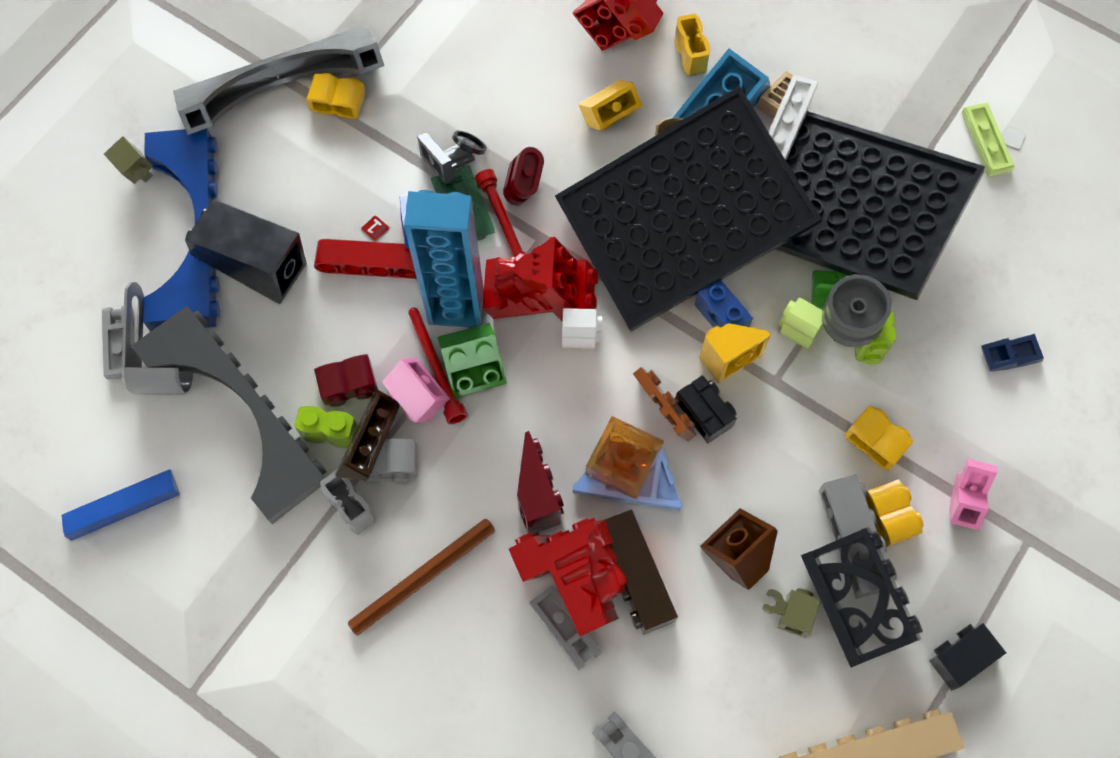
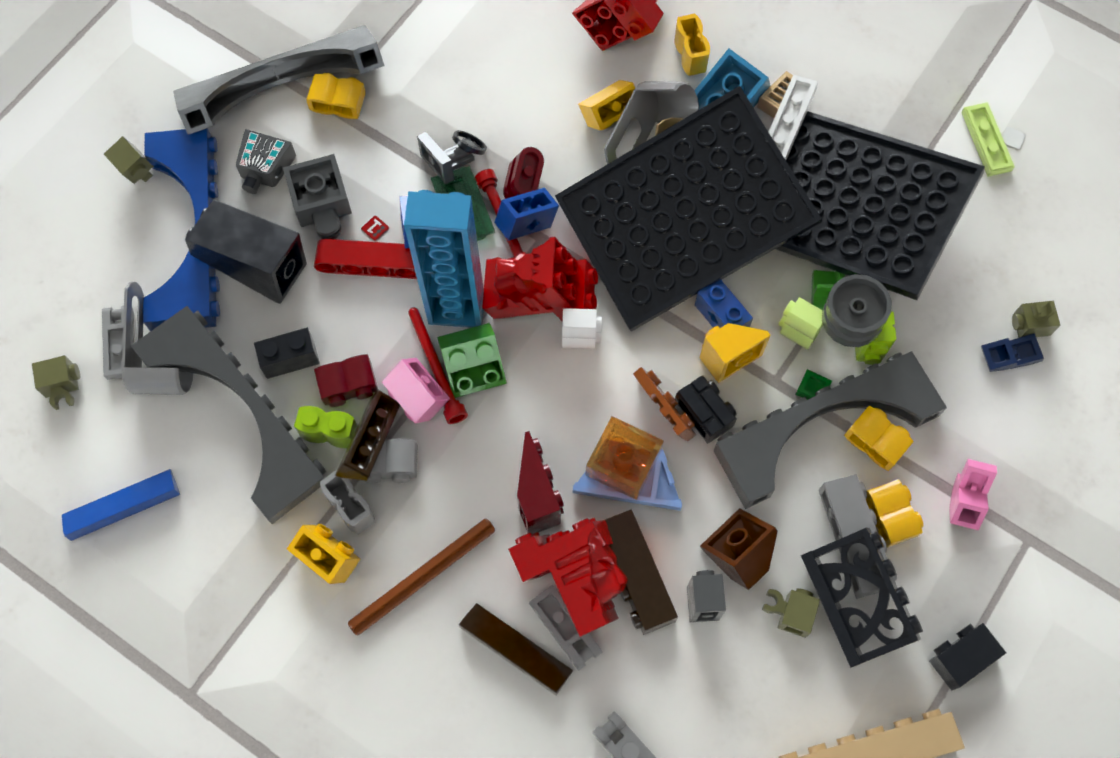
(56, 379): none -> olive brick
(262, 160): none -> dark grey torso
(286, 353): none -> black brick
(318, 195): none -> dark grey brick
(323, 553): none -> yellow brick
(516, 648): none -> dark brown slope
(526, 213): none -> blue brick
(650, 104): none -> light grey piece
(706, 597): none -> dark grey brick
(811, 384): none -> green tile
(894, 387): none -> dark grey arch
(1036, 318): none -> olive brick

